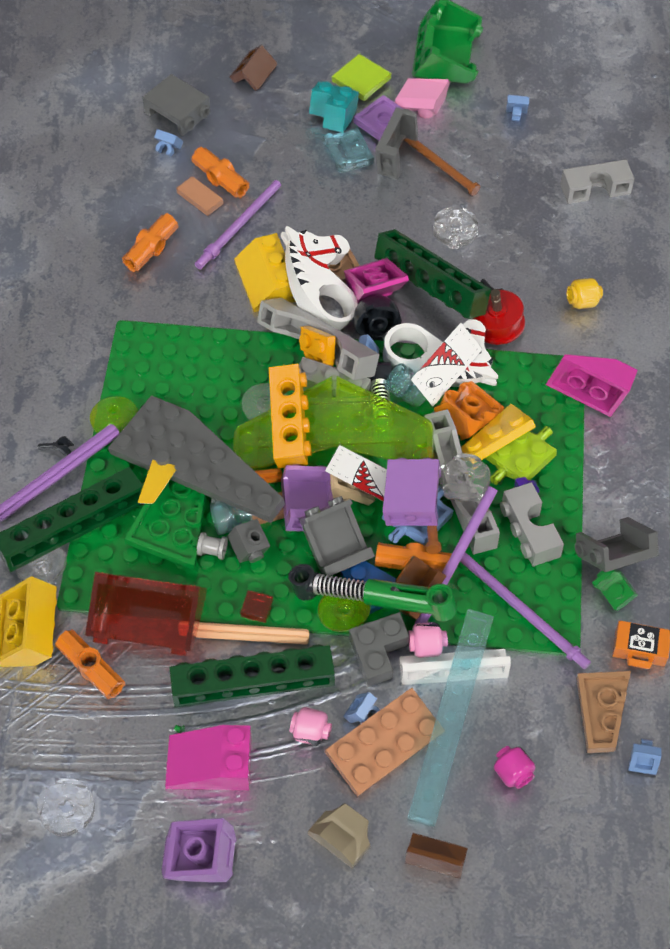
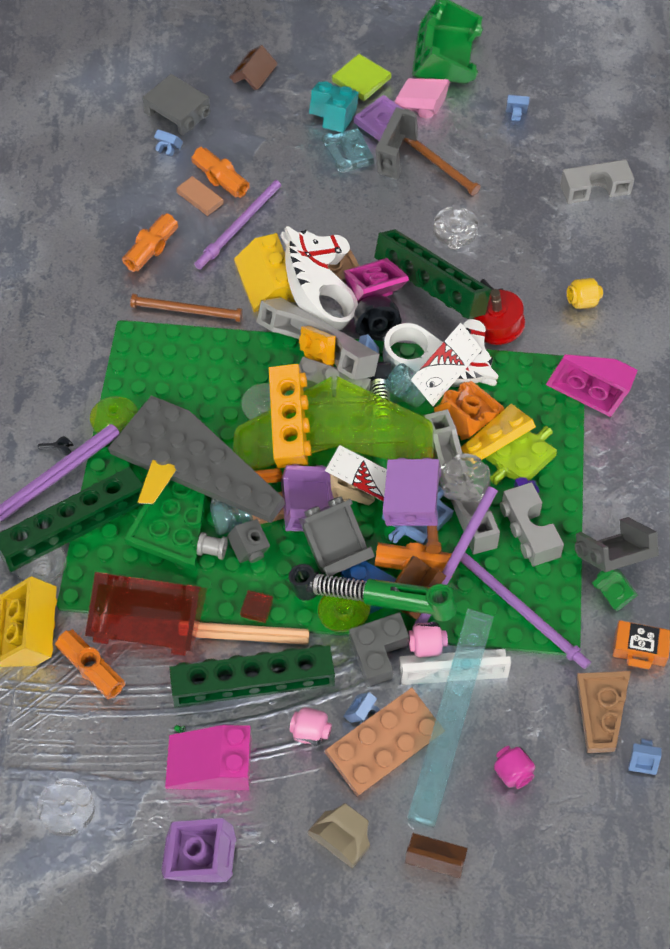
(185, 307): none -> dark orange bar

